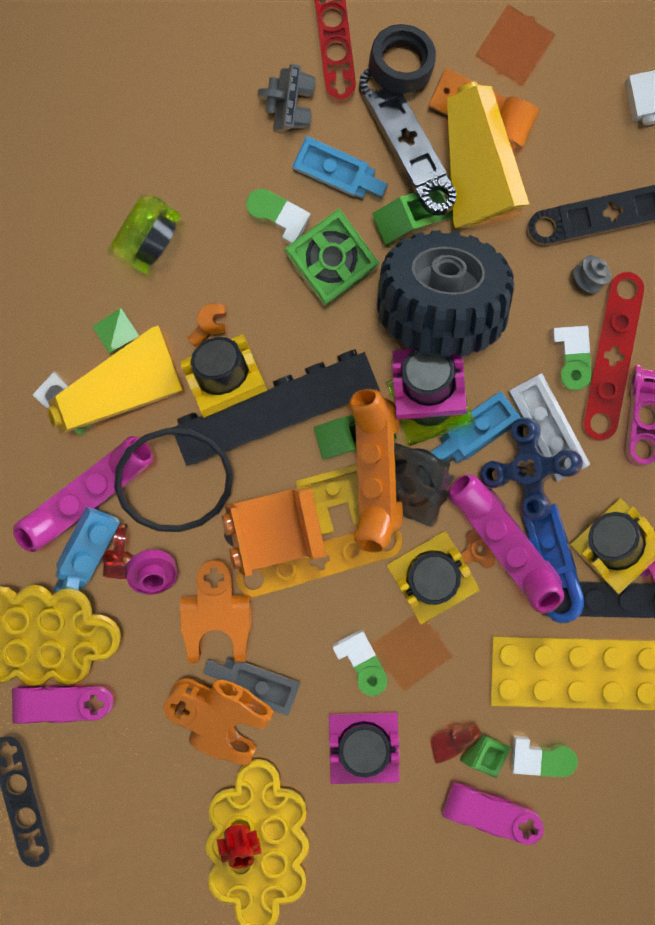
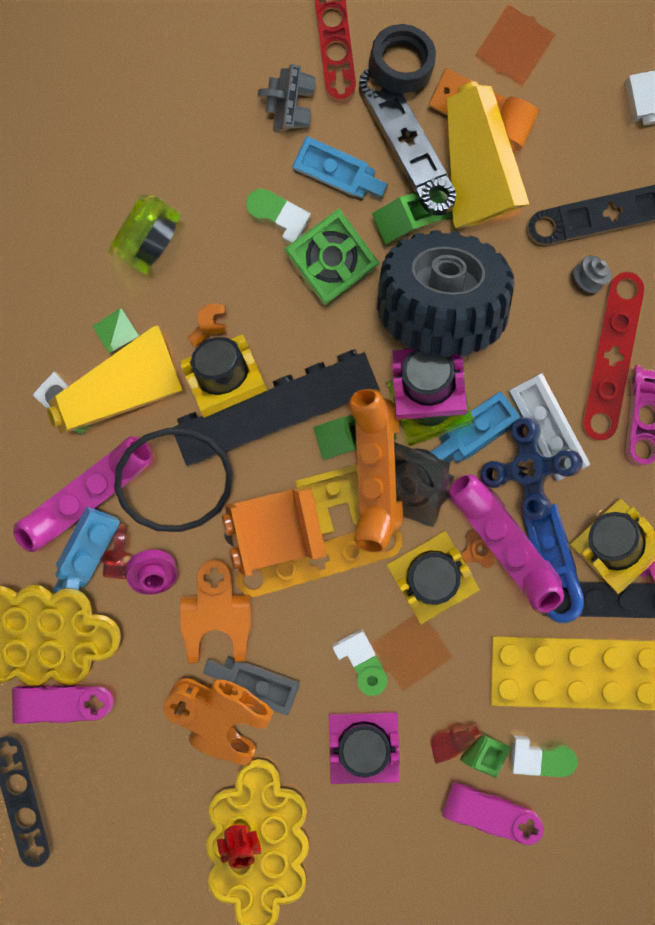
(575, 353): leg -> none

